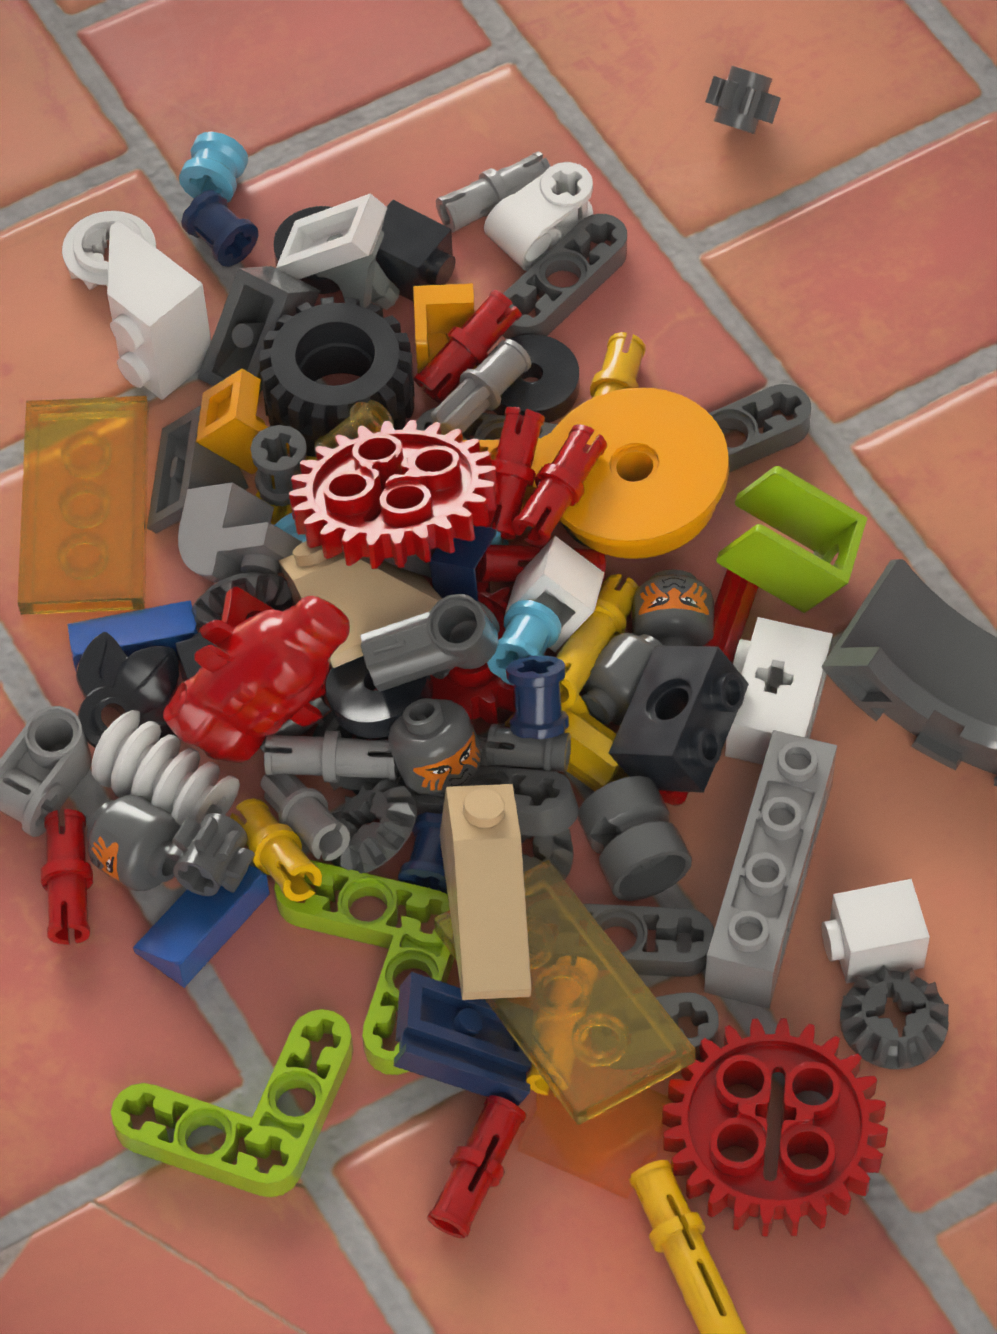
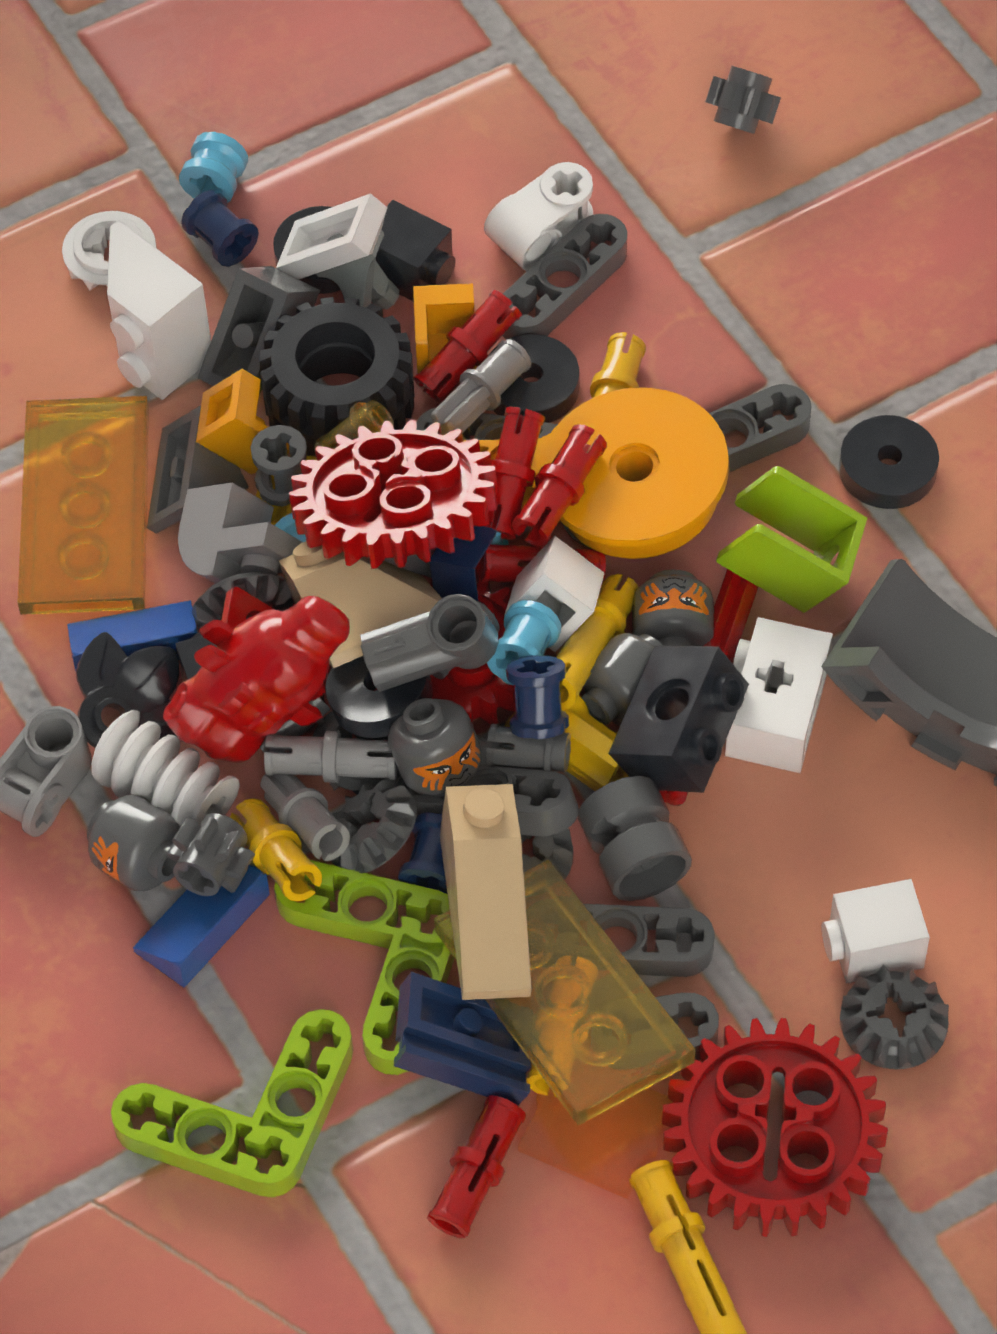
(66, 877): red pin -> none
(481, 196): light grey pin -> none
(770, 869): light grey brick -> none
(886, 484): none -> black piece

